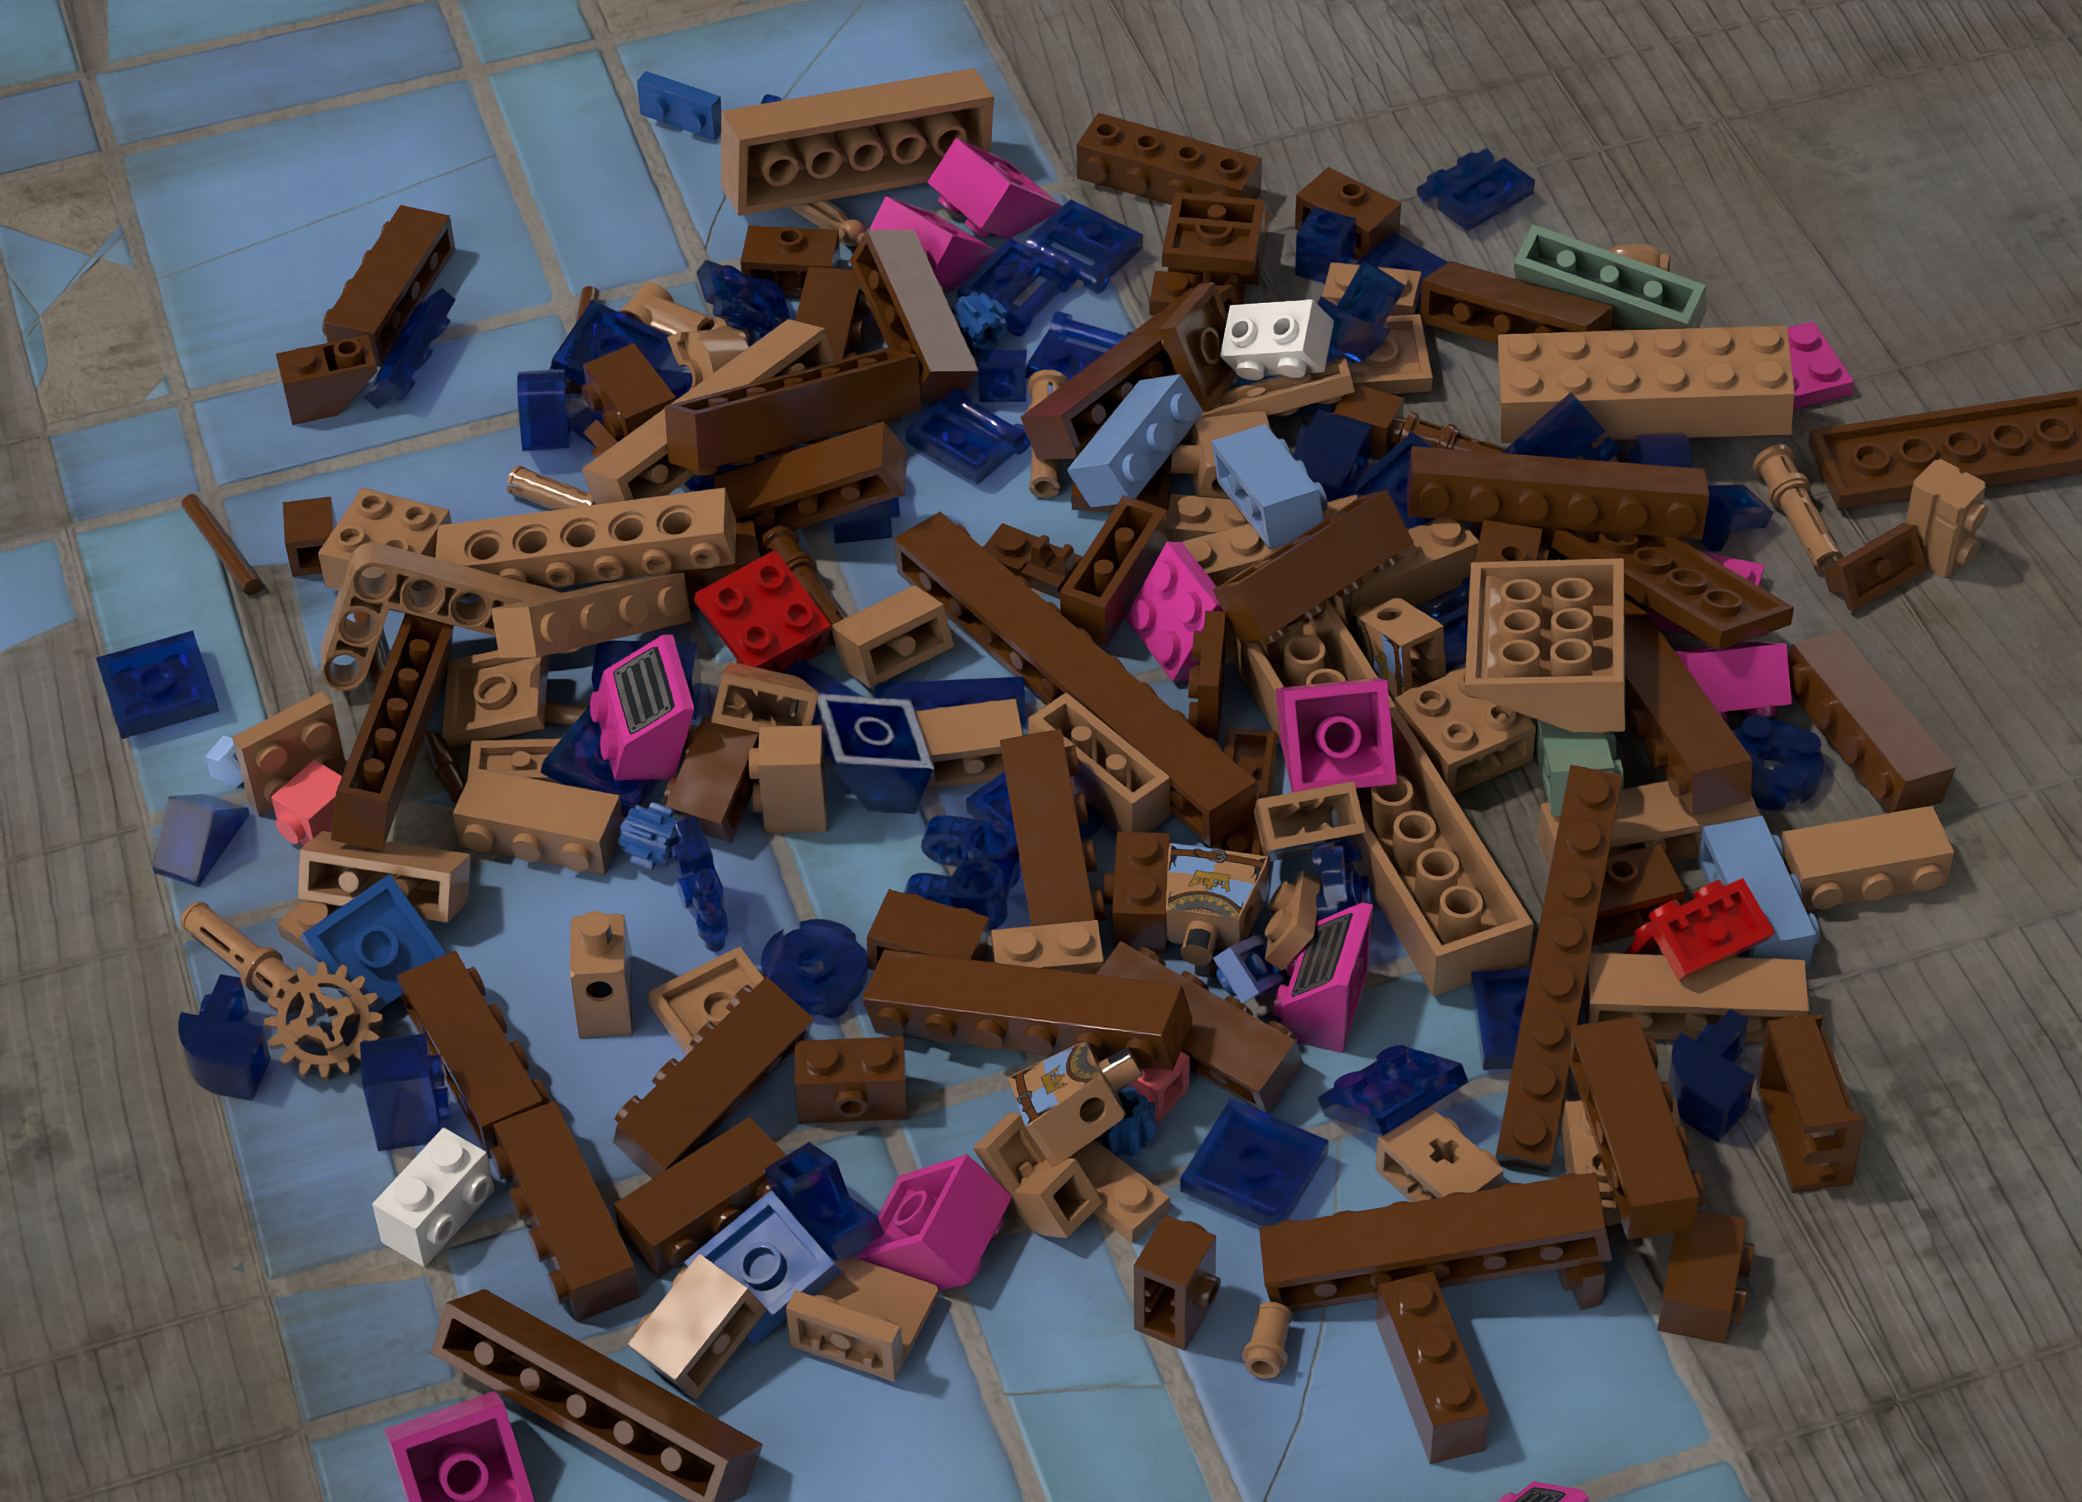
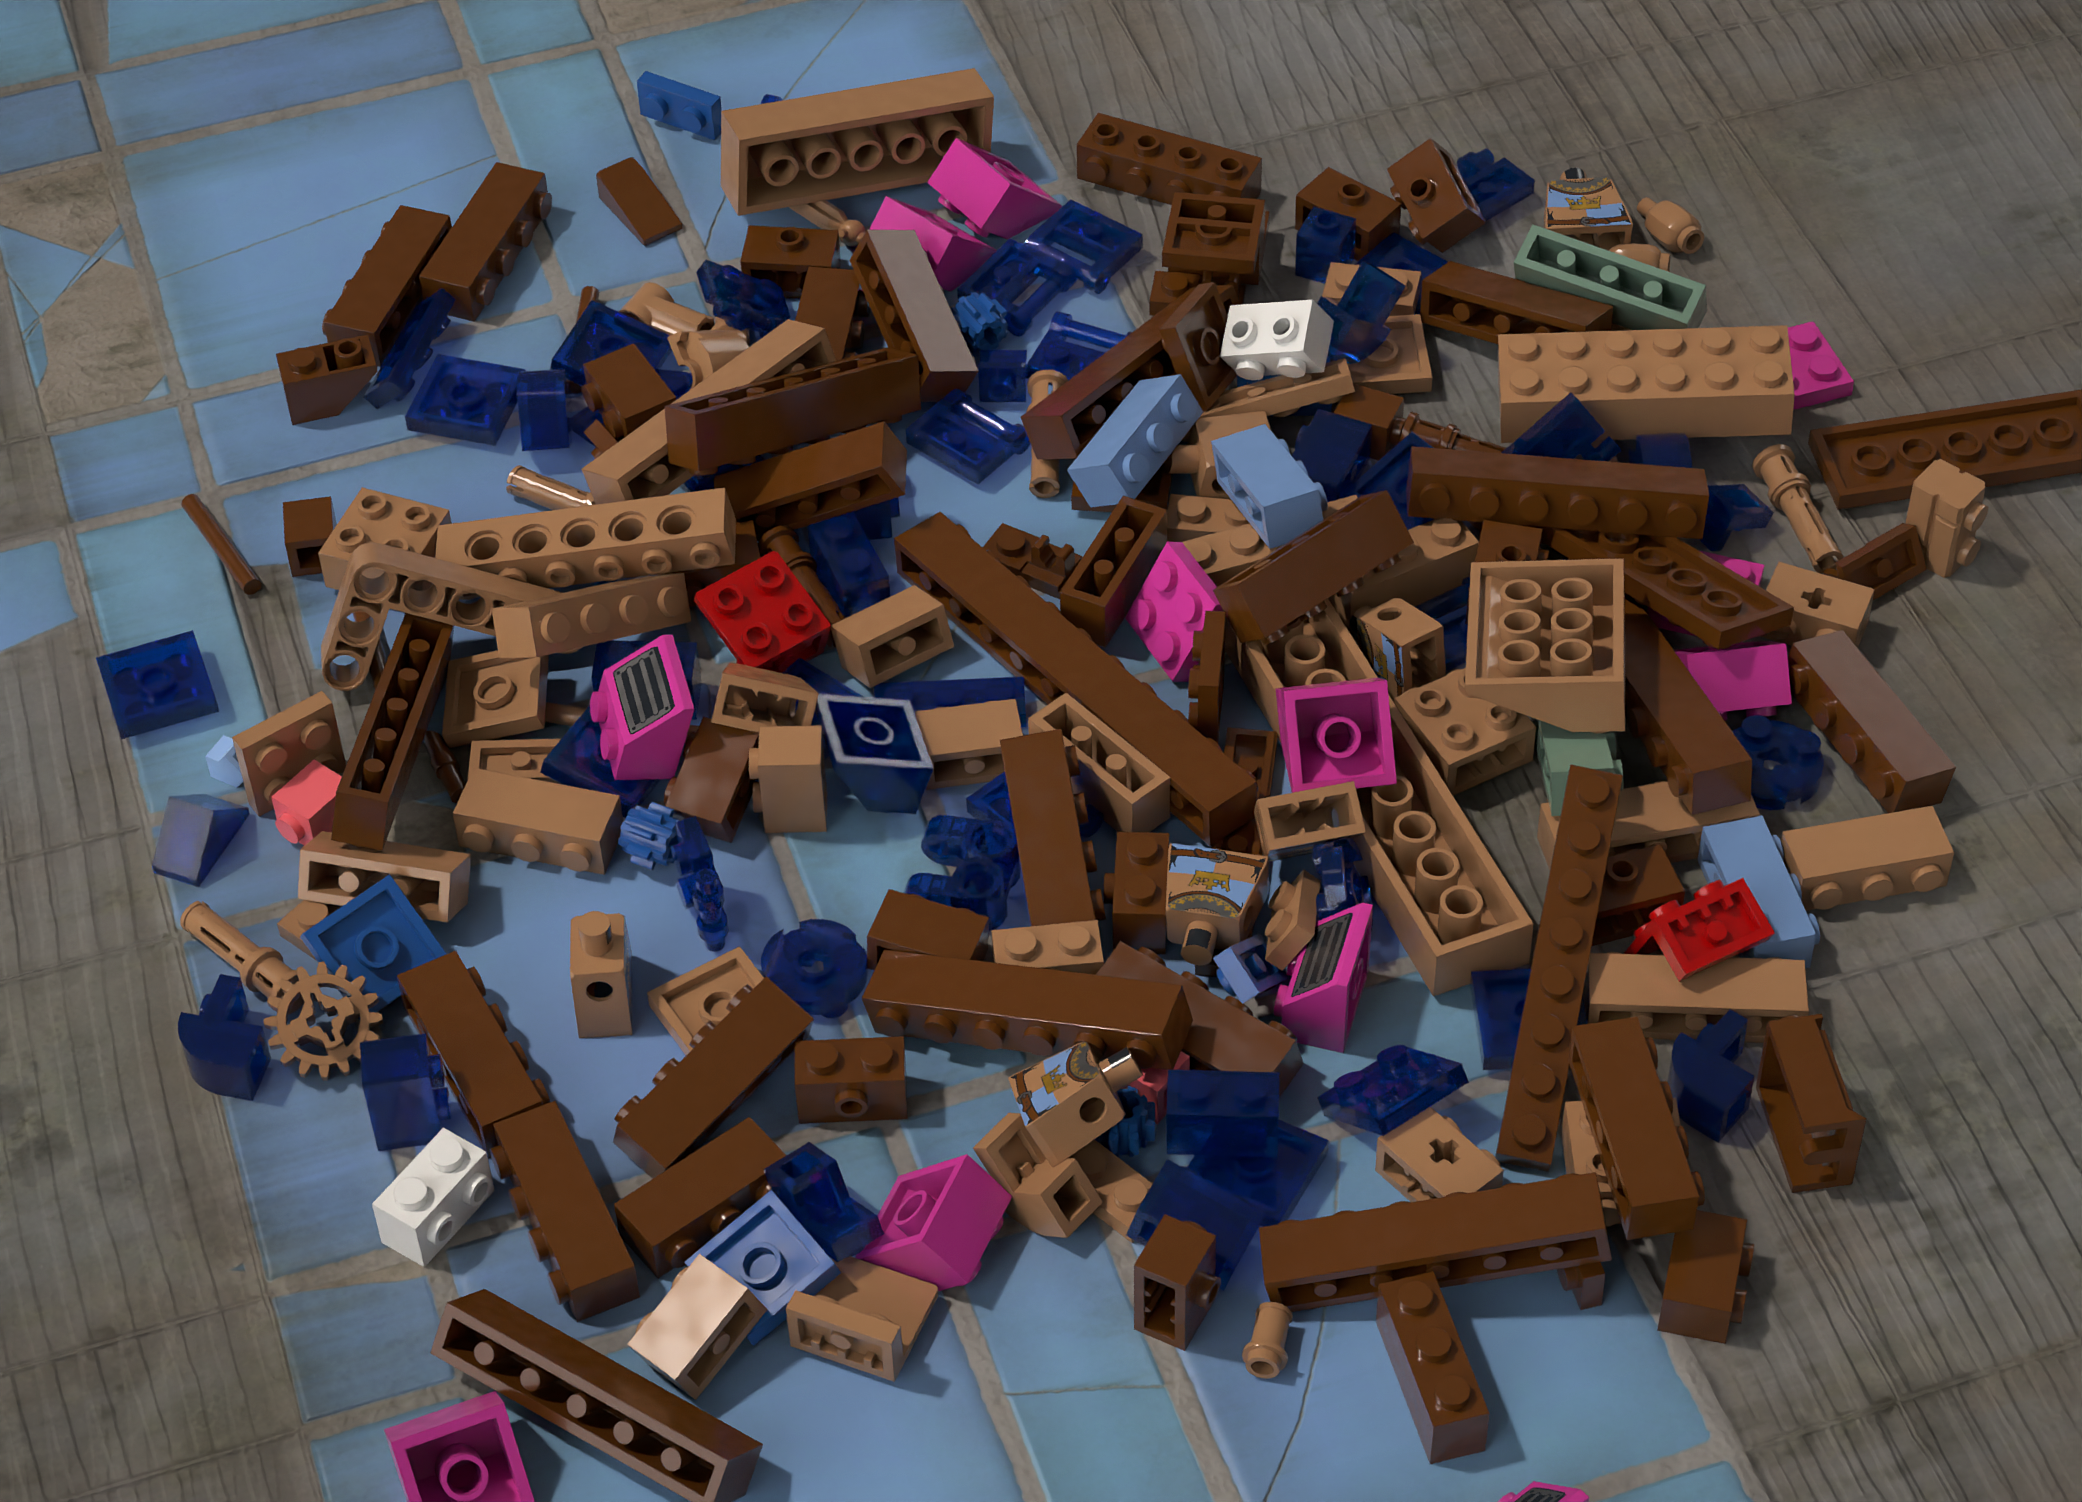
(464, 400): none -> clear blue plate
(487, 238): none -> reddish brown brick
(636, 201): none -> reddish brown slope
(848, 563): none -> clear blue brick
(1188, 1197): none -> clear blue brick
(1222, 1113): none -> clear blue brick
(1435, 196): none -> reddish brown brick
(1587, 210): none -> torso
(1671, 225): none -> medium nougat plant
(1820, 605): none -> medium nougat brick

